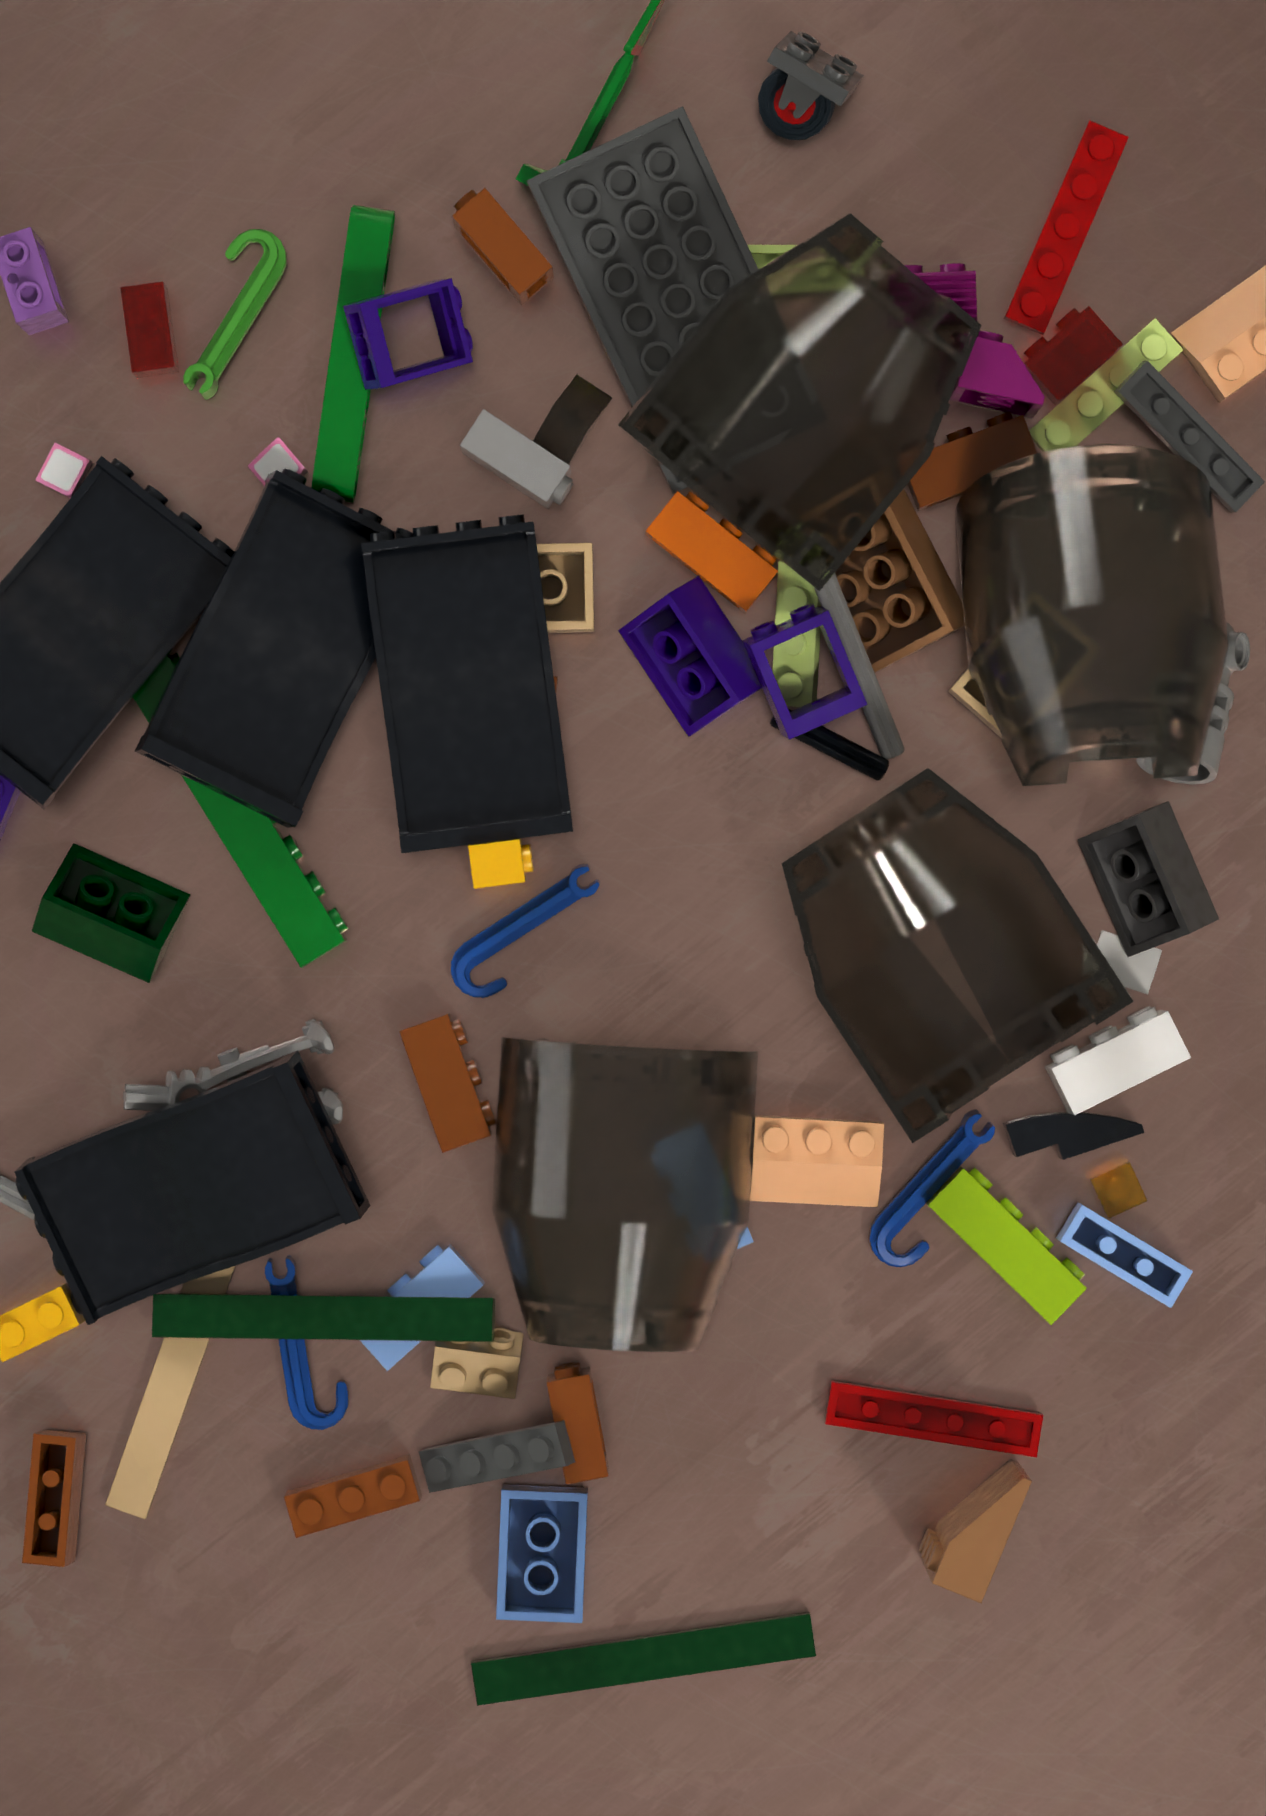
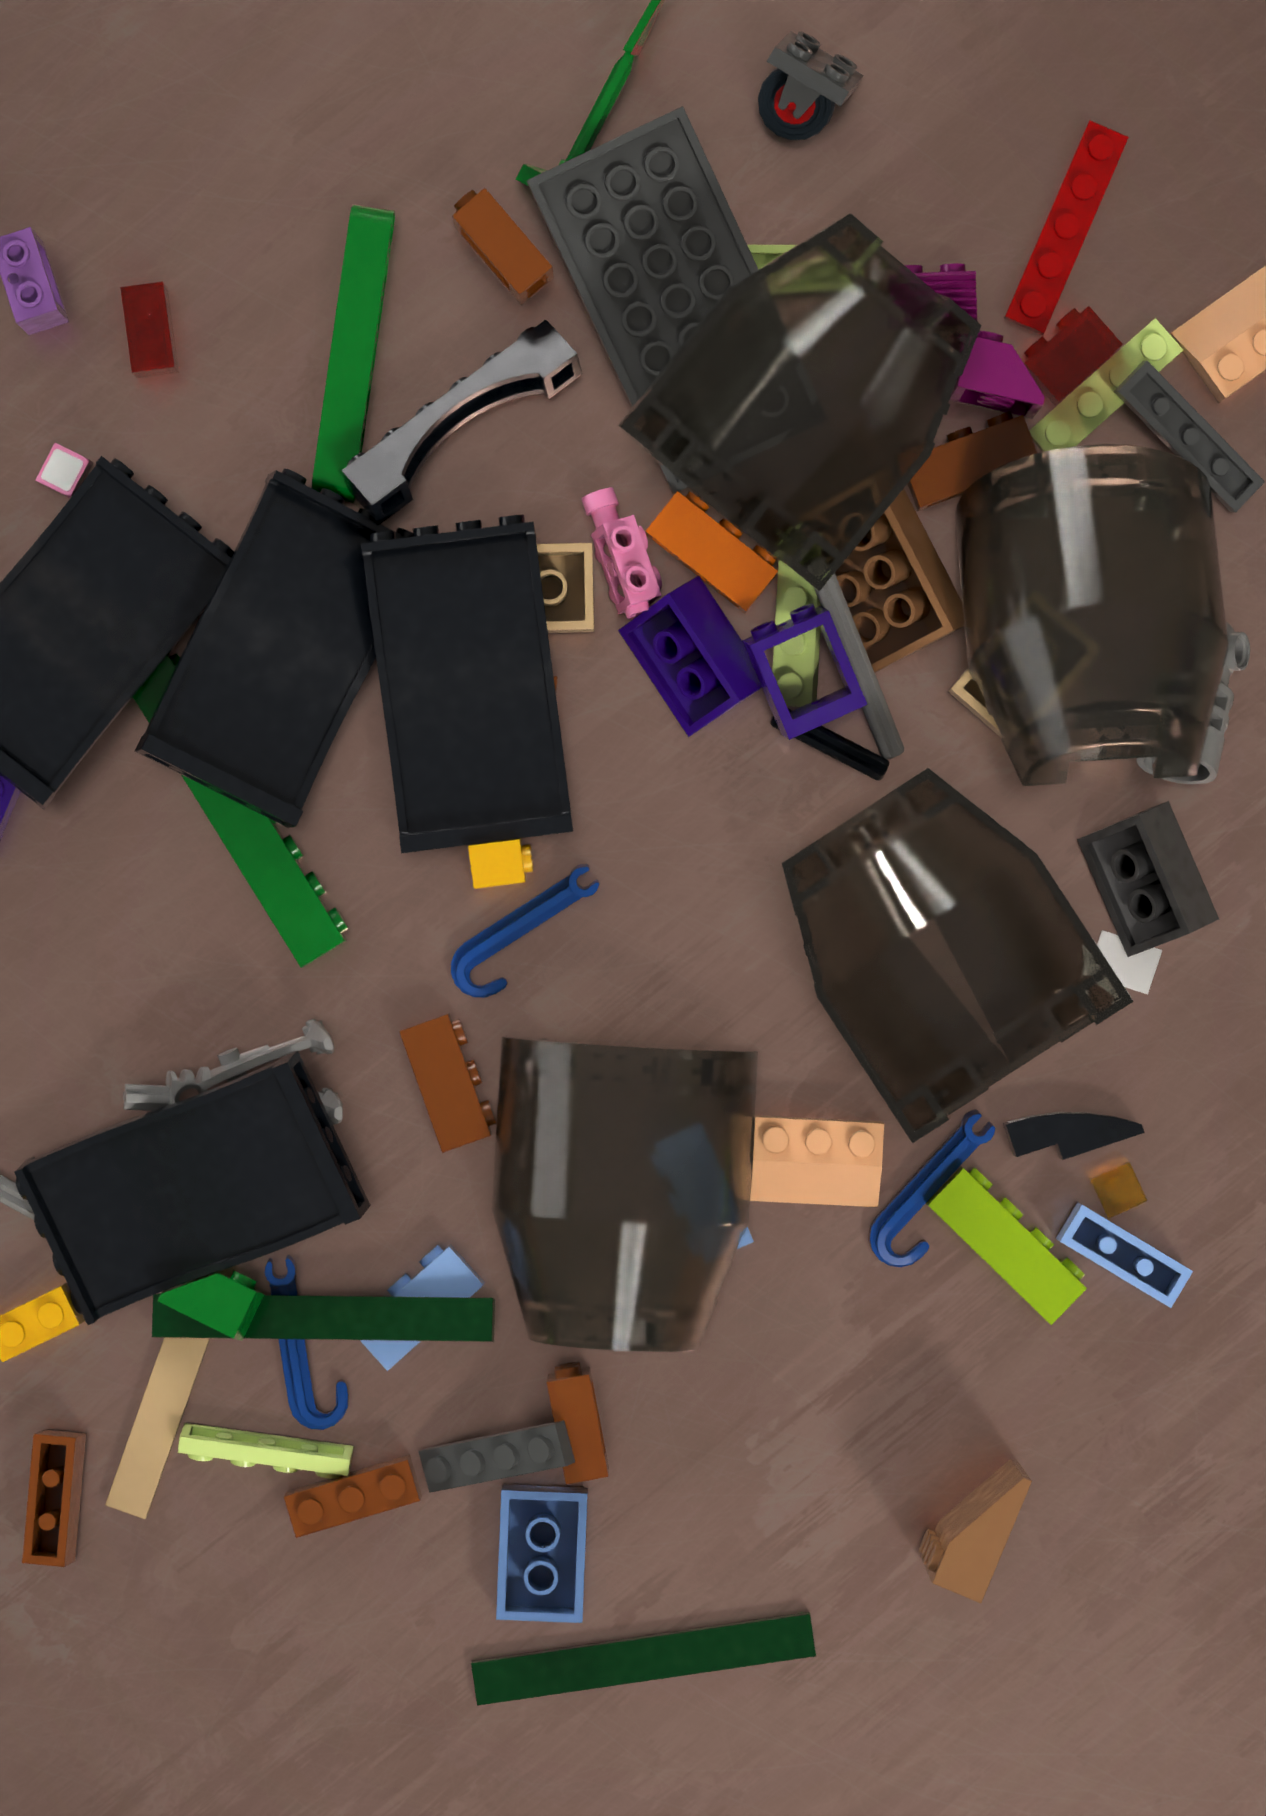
(110, 912): dark green slope -> none
(218, 1302): none -> green slope
(242, 312): bright green piece -> none
(252, 1448): none -> yellowish green plate
(275, 457): white slope -> none
(371, 343): dark purple window -> none
(479, 1366): tan bracket -> none
(517, 460): light grey brick -> none
(530, 366): none -> arch
(572, 419): clear smoke slope -> none
(628, 560): none -> bright pink brick
(933, 1418): red plate -> none
(1116, 1059): white brick -> none

